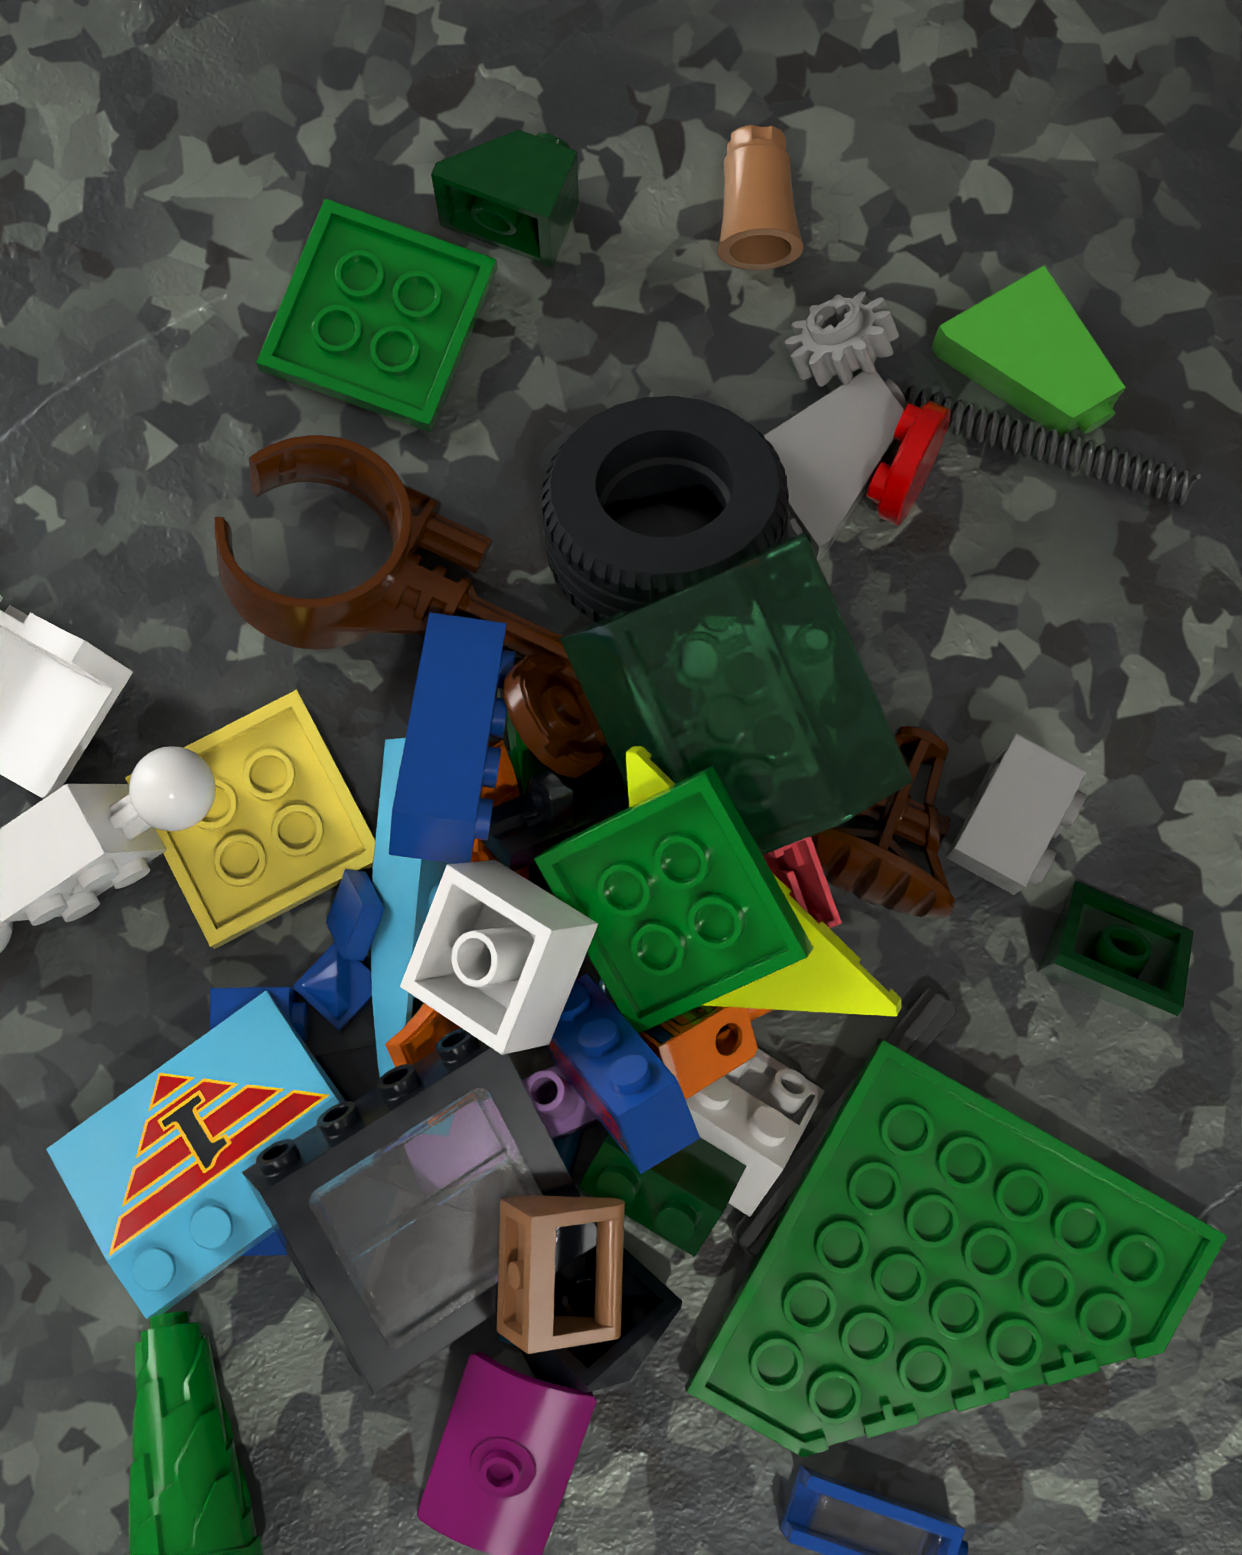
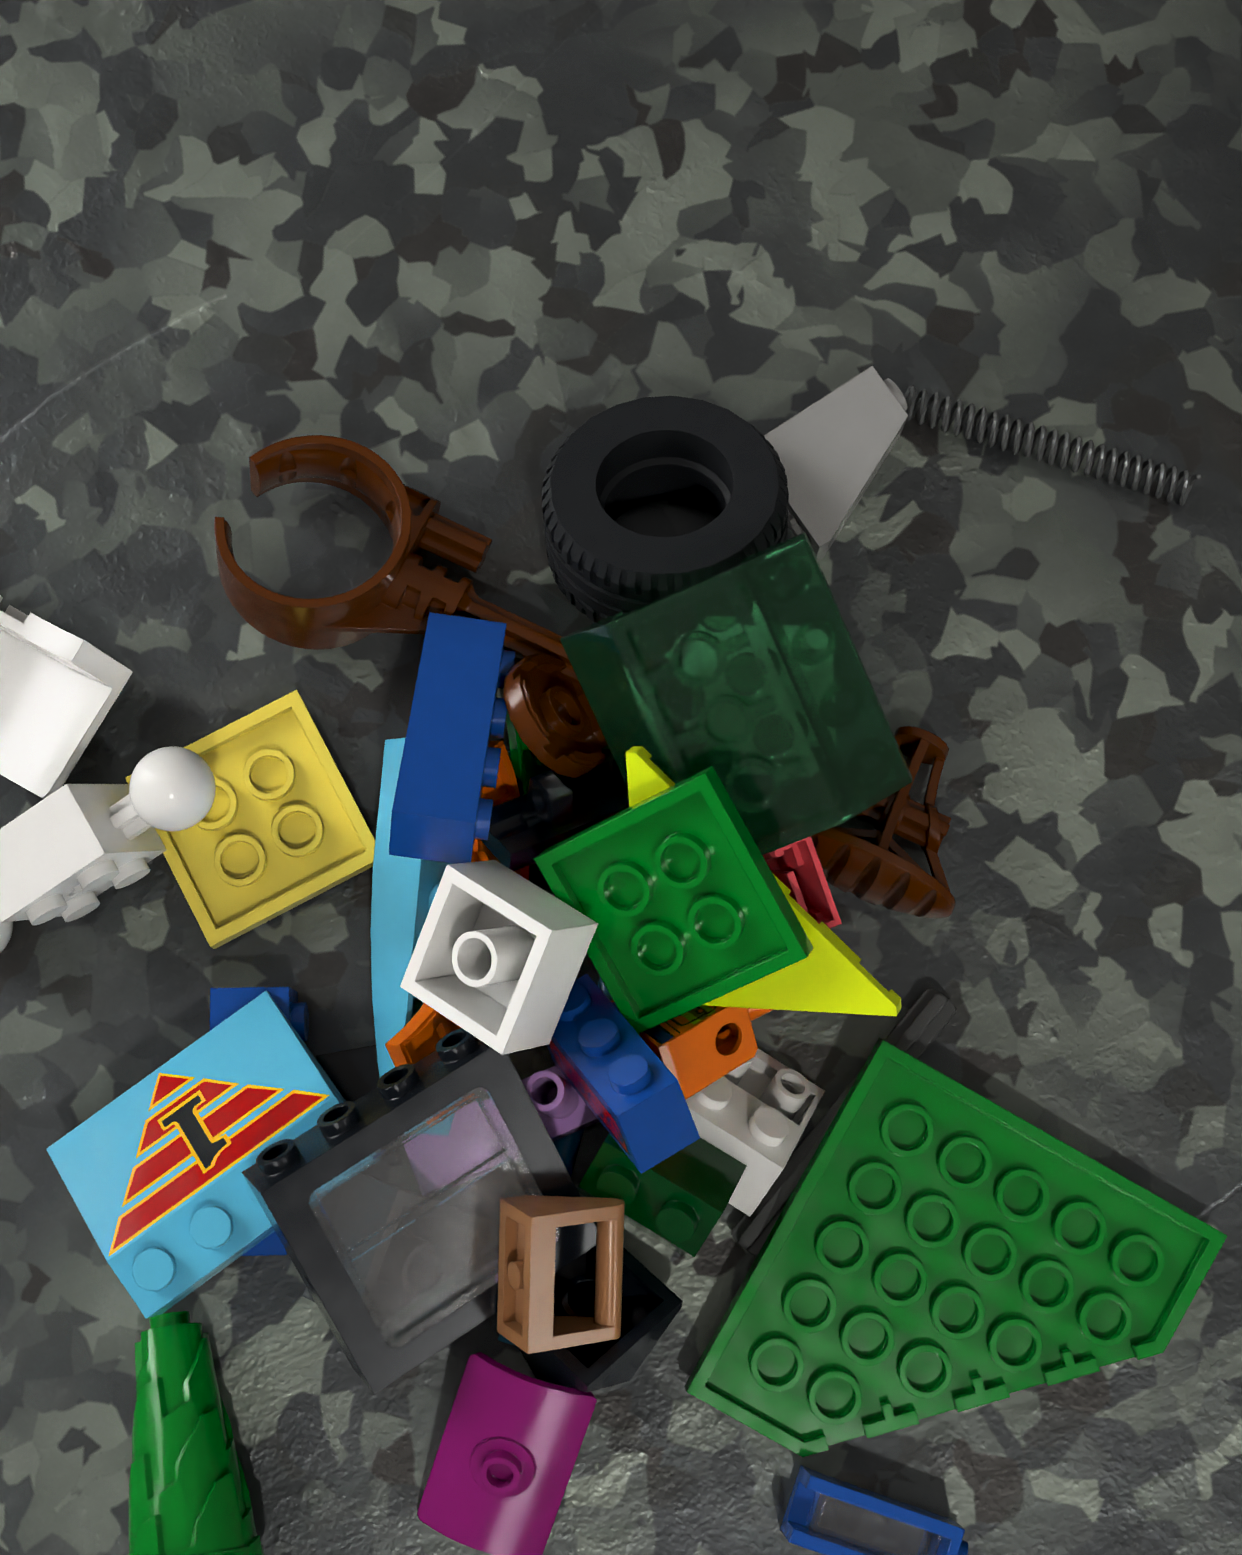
(336, 987): blue tile -> none
(355, 915): blue tile -> none
(377, 315): green plate -> none
(511, 193): dark green slope -> none
(758, 204): medium nougat plant -> none
(842, 338): light grey gear -> none
(920, 439): red tile -> none
(1016, 814): light grey brick -> none
(1033, 355): bright green slope -> none
(1119, 954): dark green slope -> none

